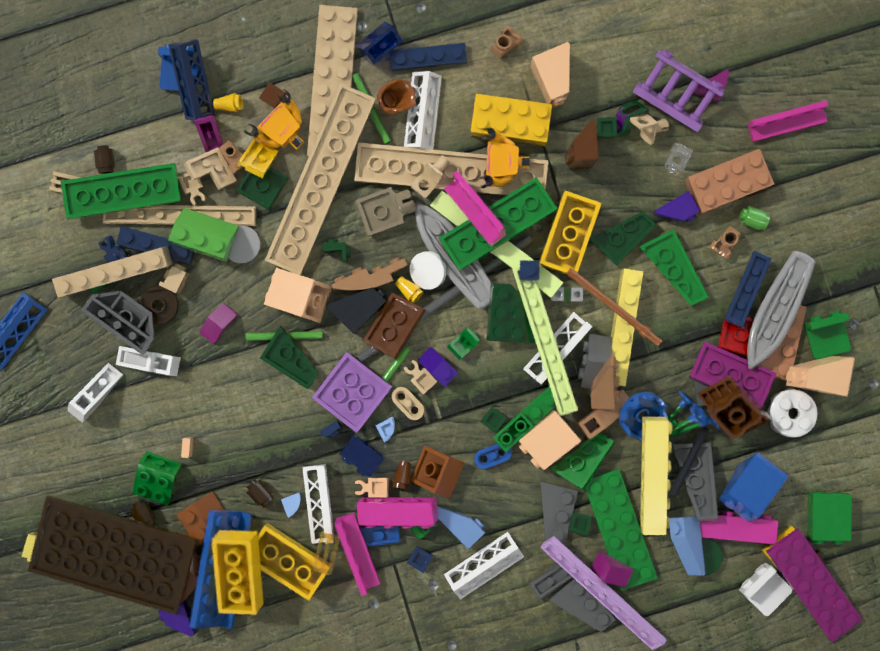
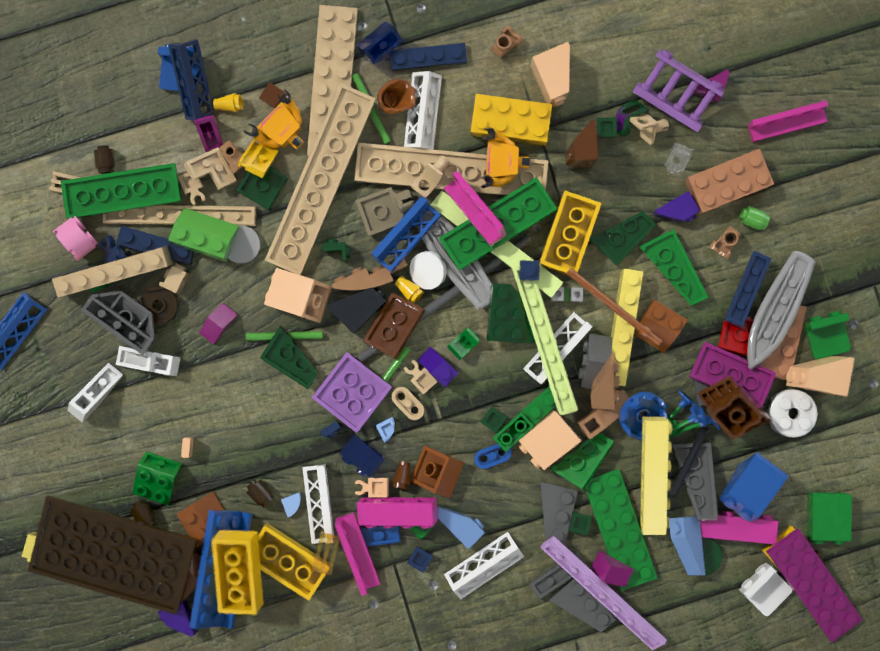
(74, 238): none -> bright pink brick
(401, 229): none -> blue fence
(663, 323): none -> dark orange slope

